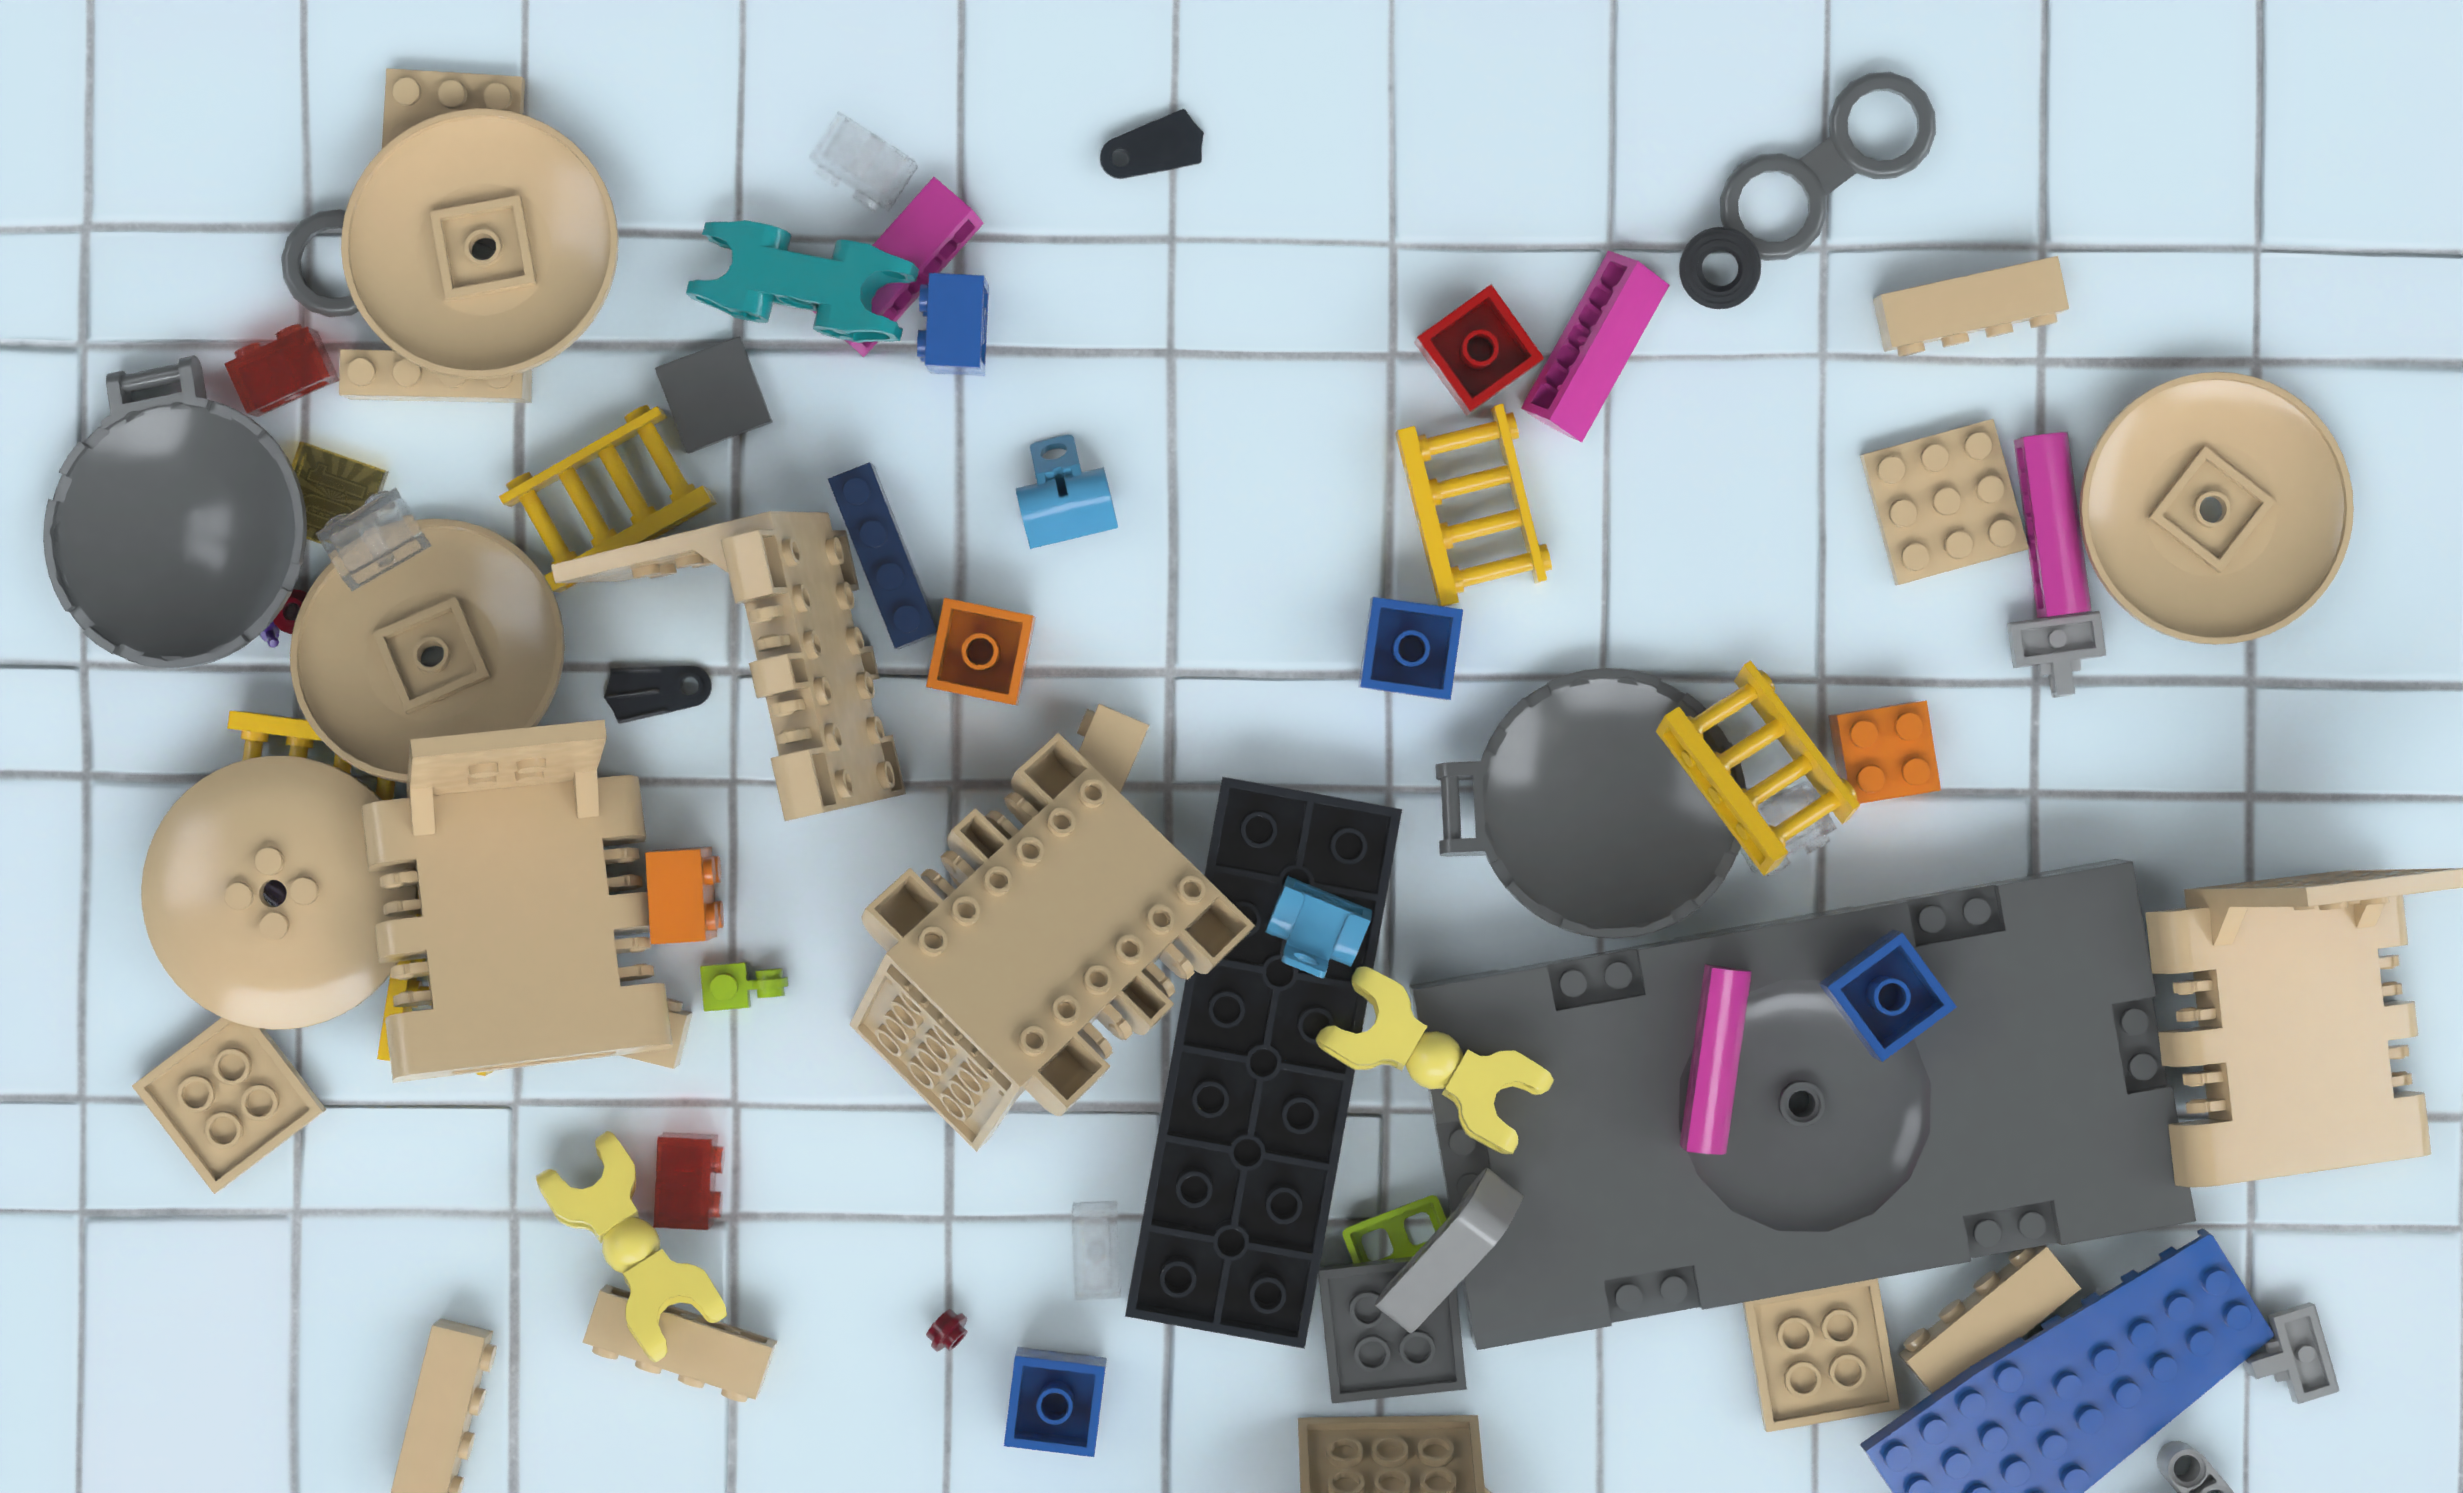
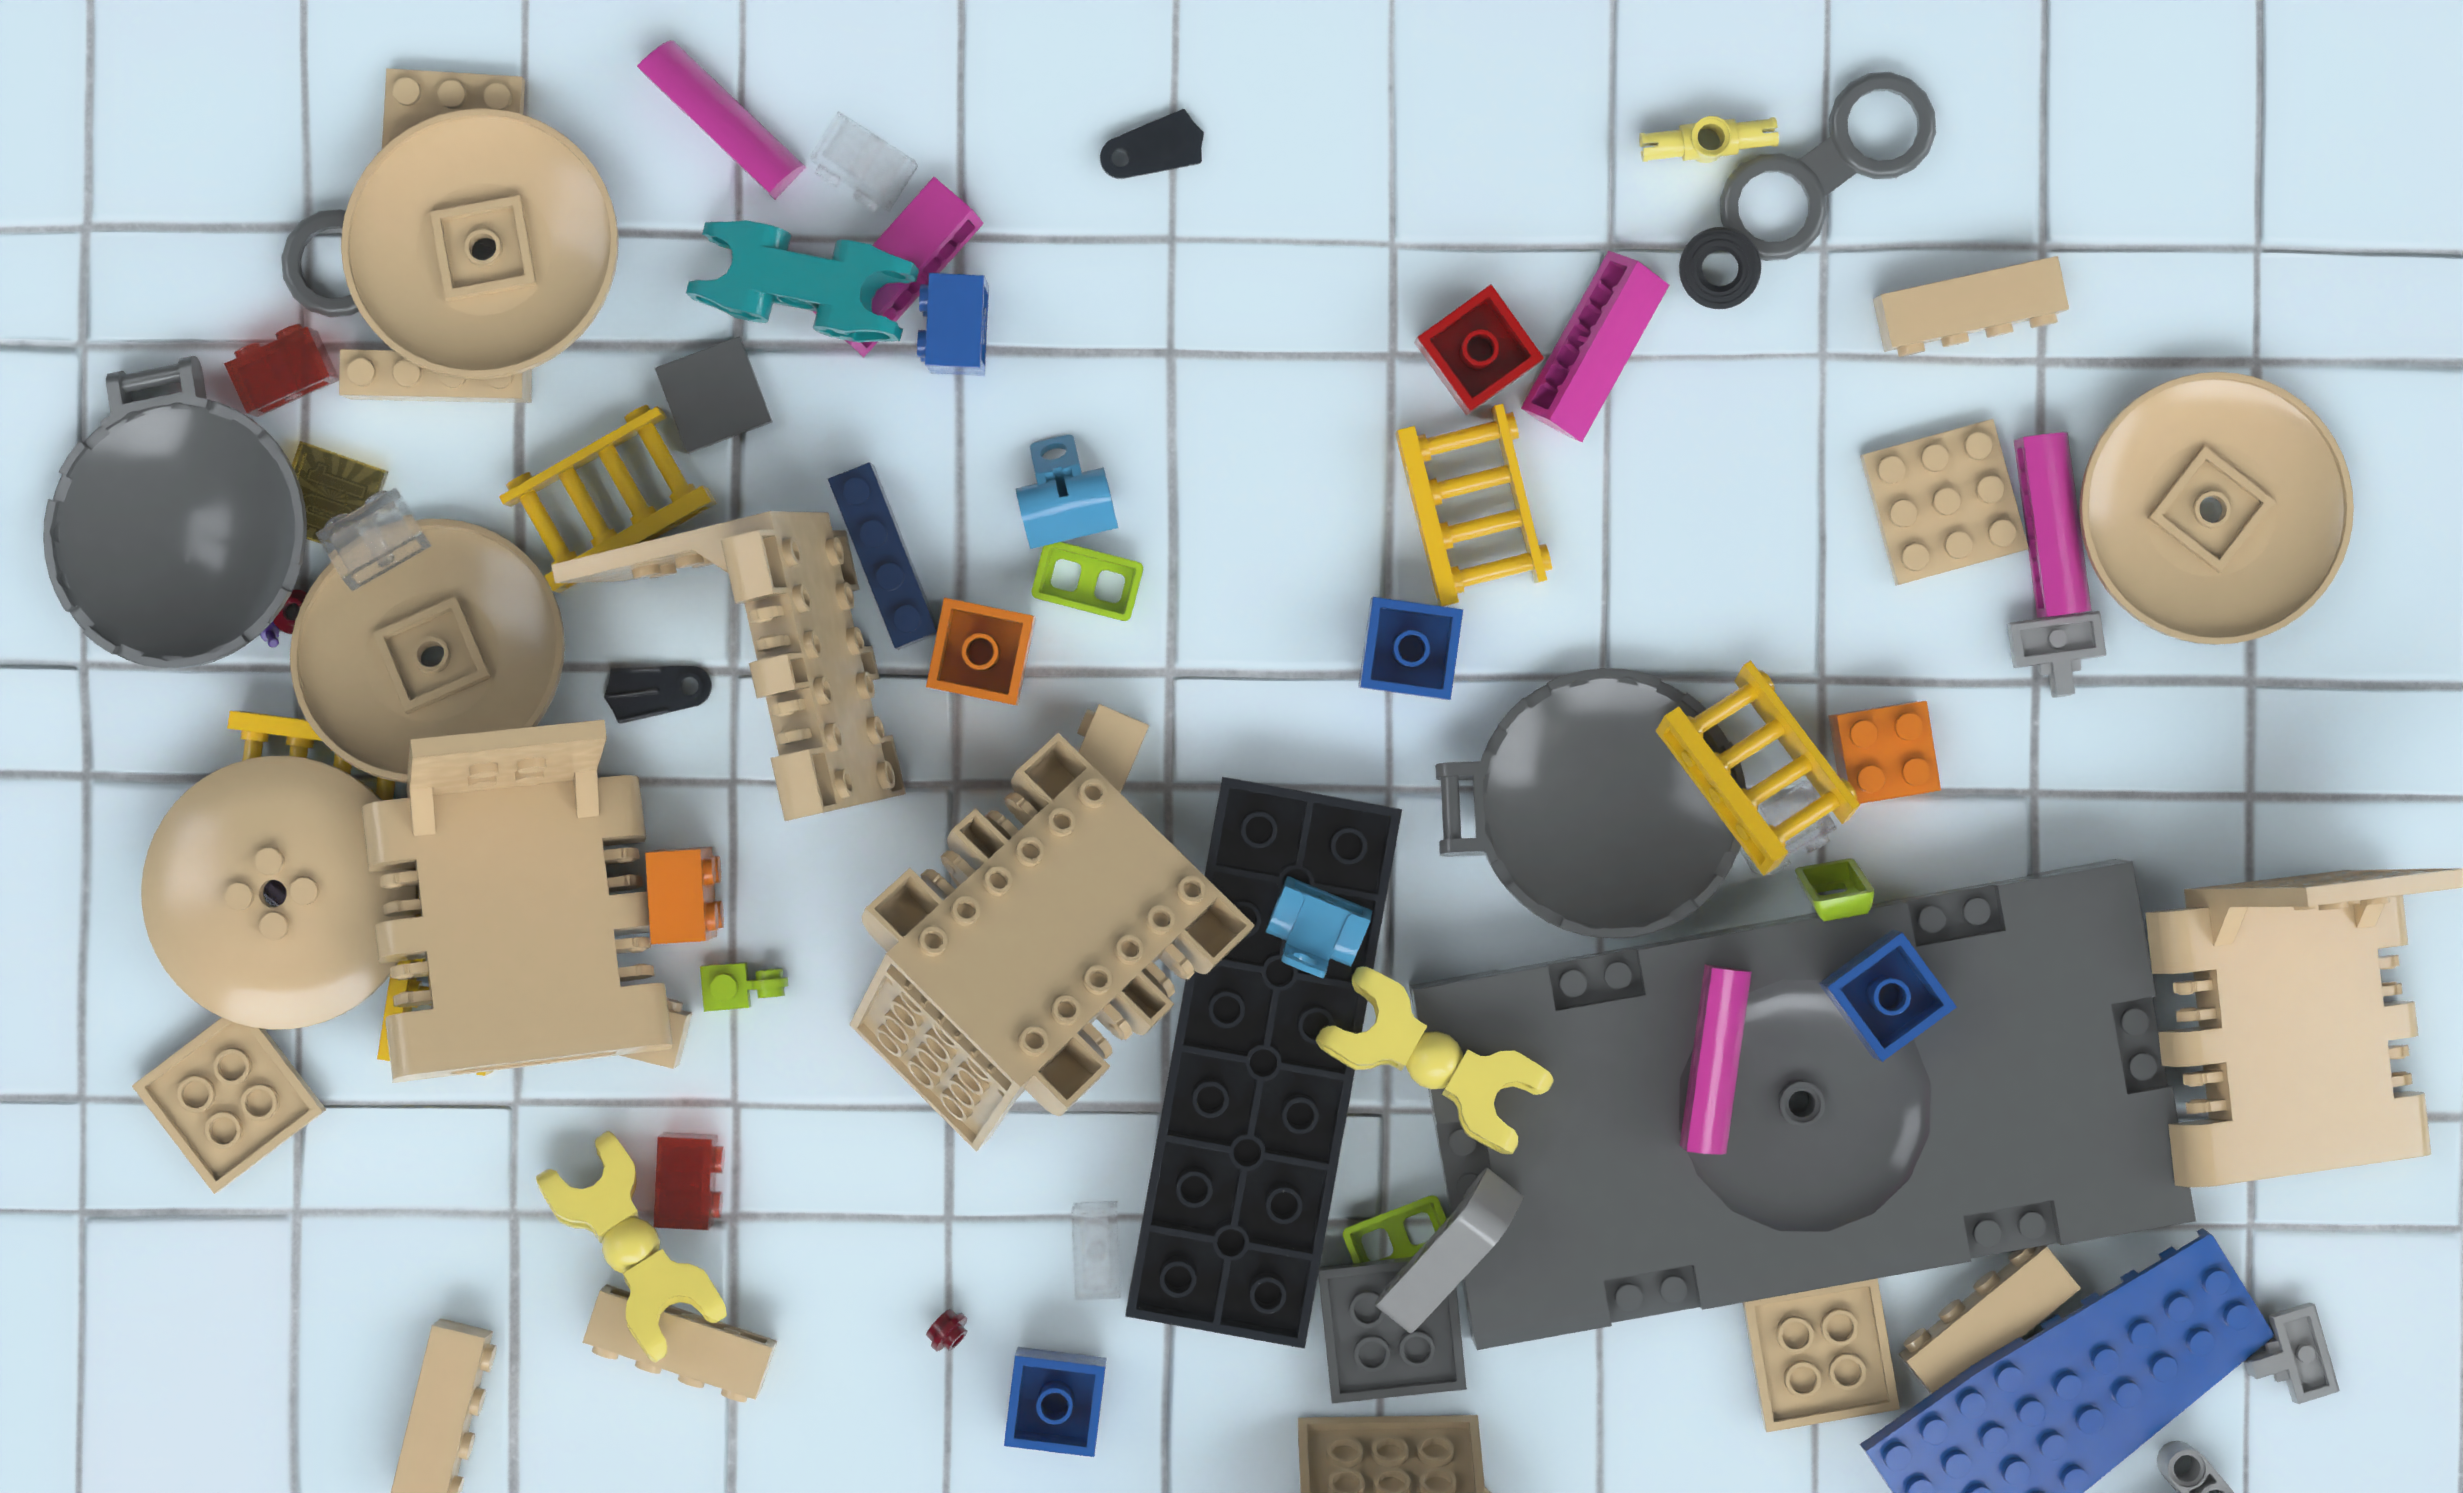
(721, 117): none -> dark pink brick
(1091, 564): none -> lime piece
(1732, 138): none -> light yellow pin
(1835, 875): none -> lime piece

